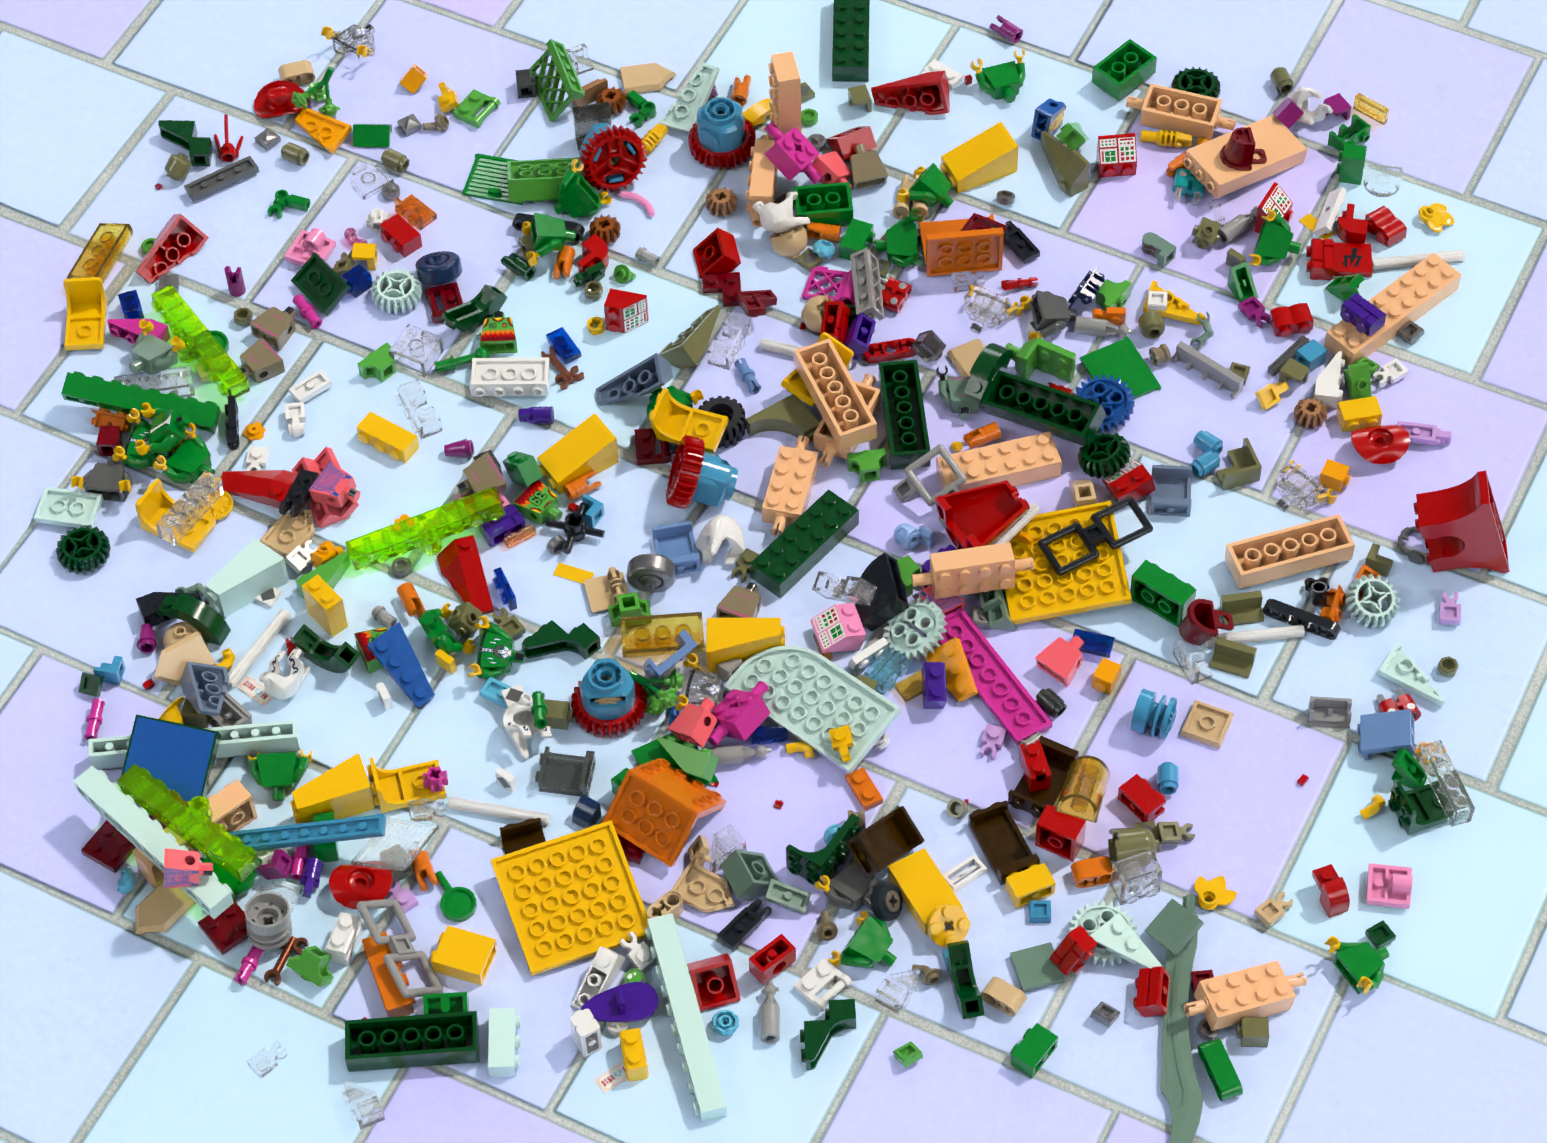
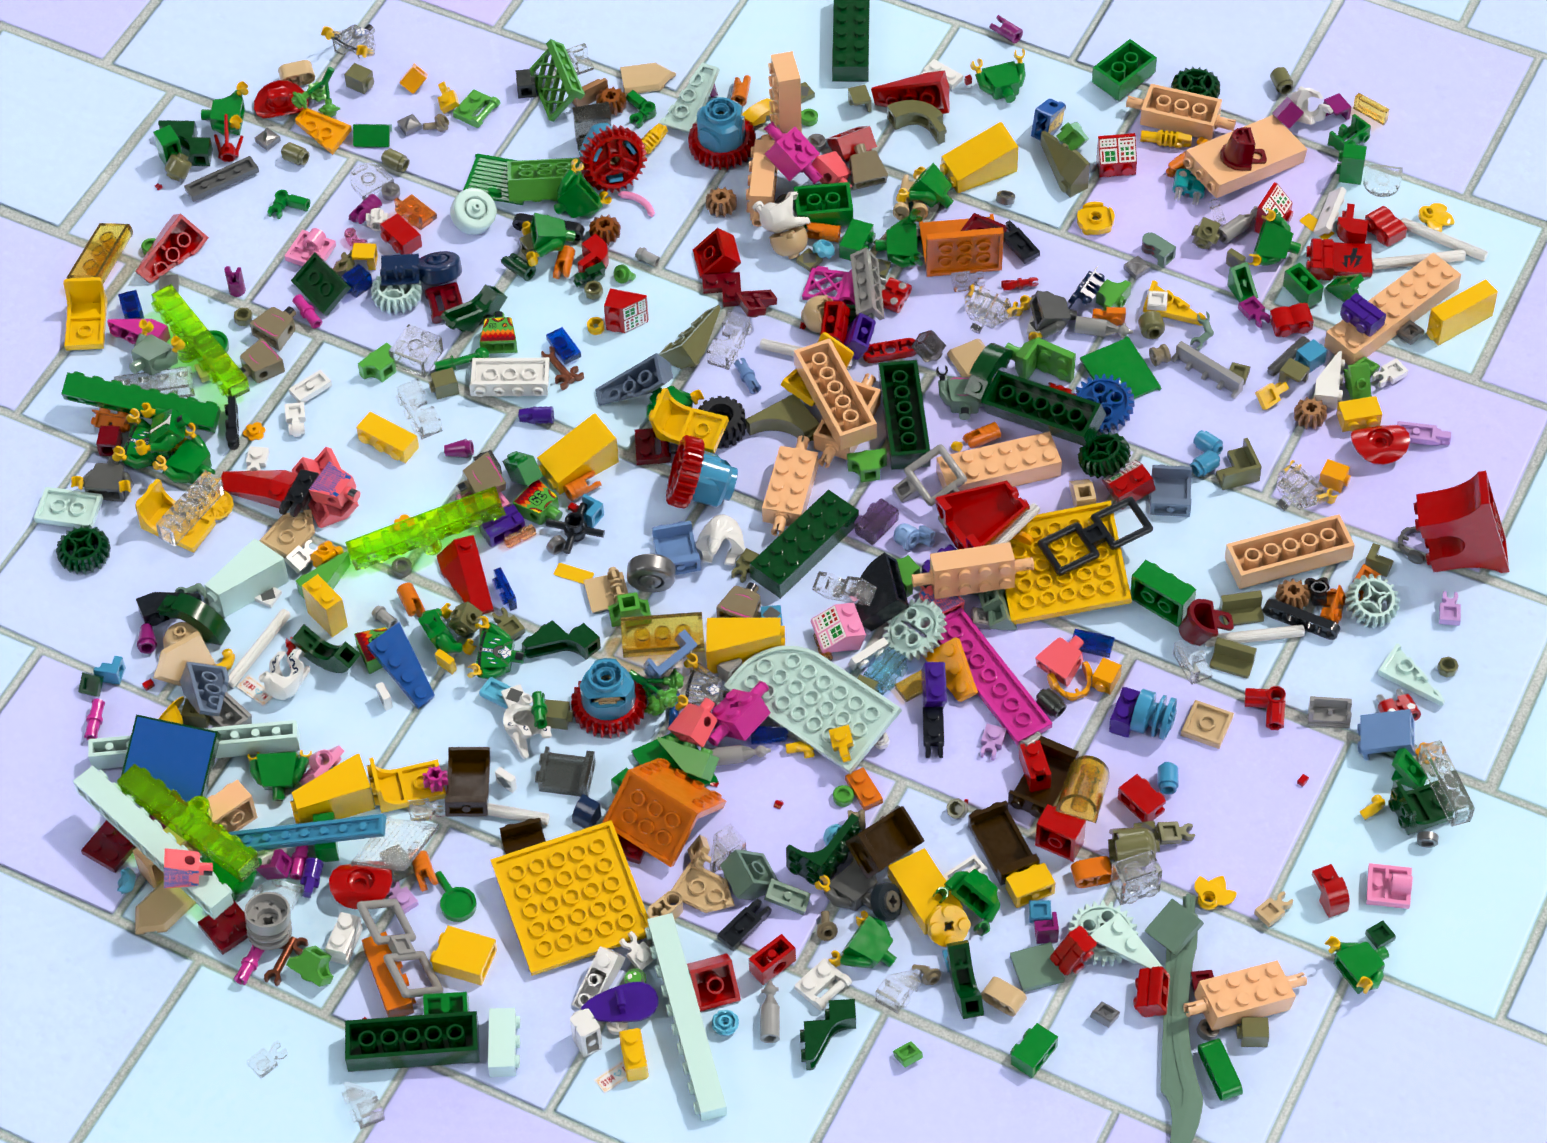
(167, 143): none -> green brick
(232, 106): none -> green torso
(322, 763): none -> bright pink plate
(359, 78): none -> olive brick
(359, 213): none -> magenta hinge
(399, 269): none -> dark blue hinge
(444, 383): none -> olive brick
(467, 782): none -> dark brown panel
(473, 211): none -> light aqua wheel
(771, 612): none -> tile
(843, 796): none -> bright green tile
(876, 521): none -> clear purple brick
(917, 113): none -> olive arch
(933, 730): none -> black hinge
(976, 893): none -> green torso
(1047, 930): none -> magenta panel
(1054, 685): none -> light orange piece
(1095, 227): none -> yellow plate
(1123, 711): none -> dark purple brick
(1136, 267): none -> flat silver tile
(1264, 699): none -> red piece
(1293, 593): none -> medium nougat gear
(1303, 285): none -> green brick
(1427, 839): none -> flat silver tile
(1445, 239): none -> white axle
(1461, 312): none -> yellow brick

